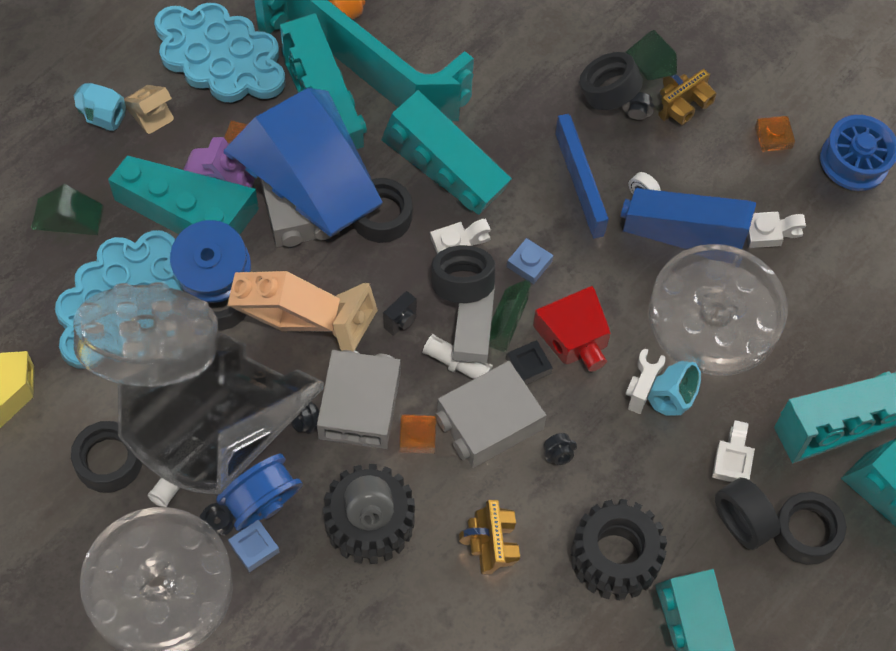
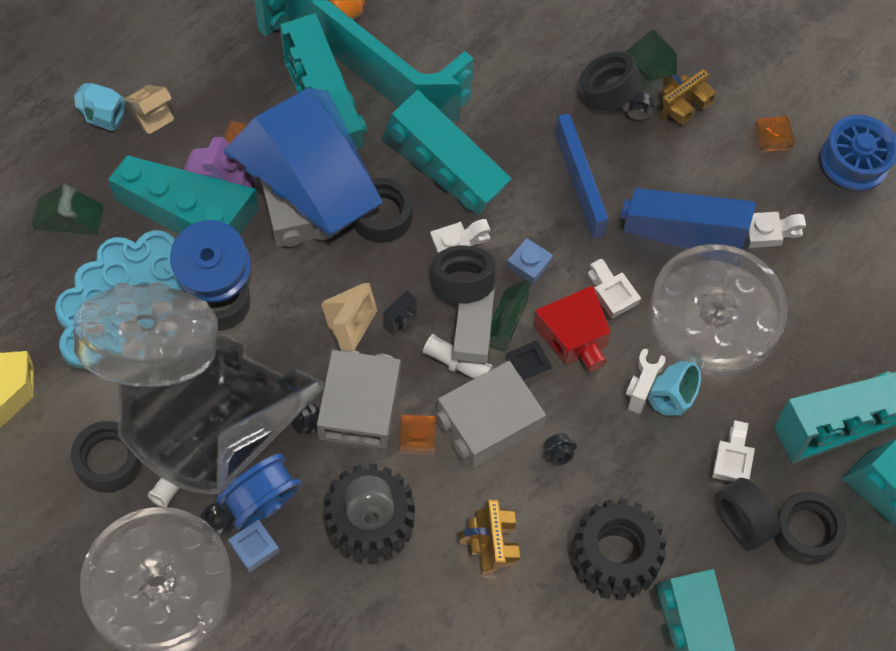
(219, 52): medium azure plate -> none
(283, 301): light nougat window -> none
(613, 292): none -> white plate
(643, 181): white tile -> none

